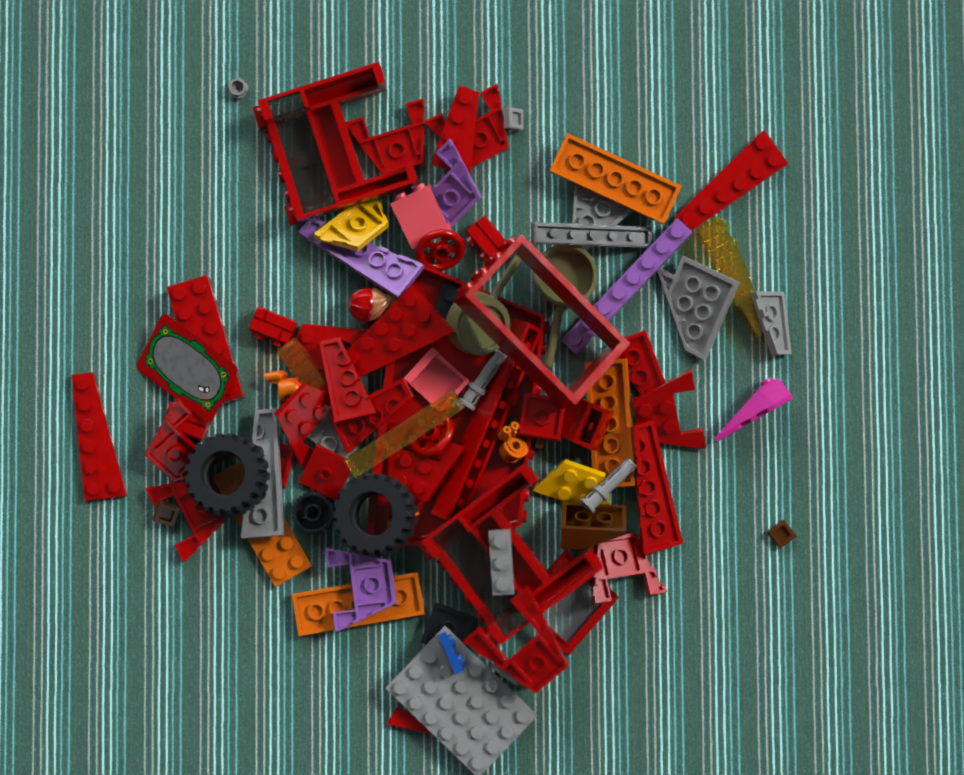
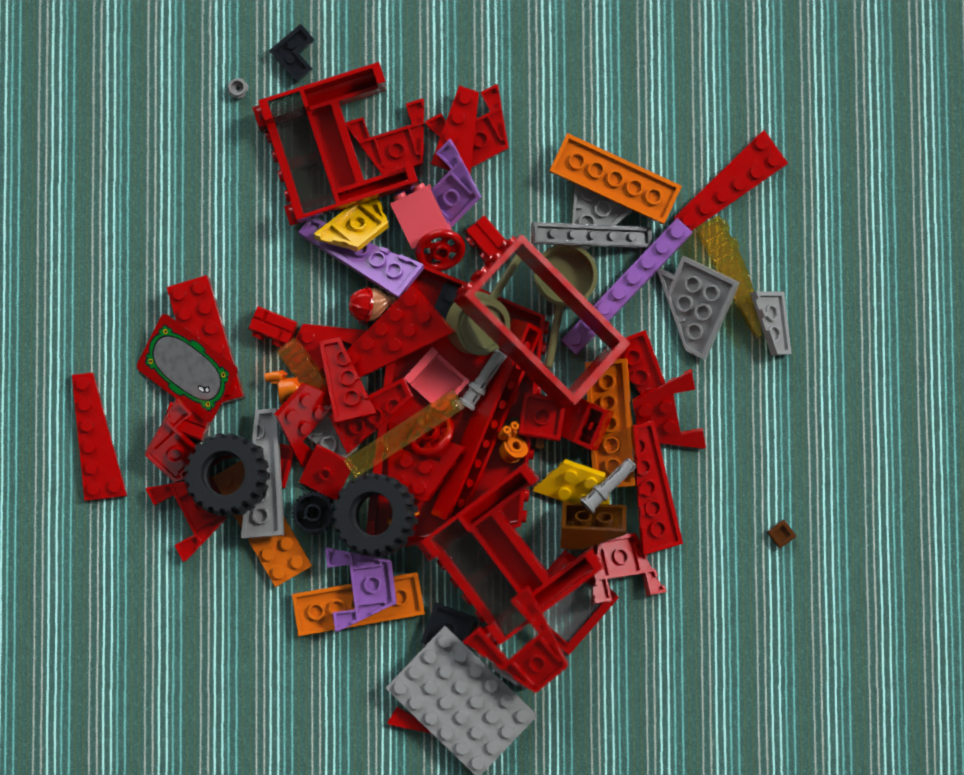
(166, 513): reddish brown tile -> none
(288, 53): none -> black plate
(456, 660): blue plate -> none
(501, 562): light grey plate -> none
(513, 119): light grey tile -> none
(764, 400): dark pink wedge -> none

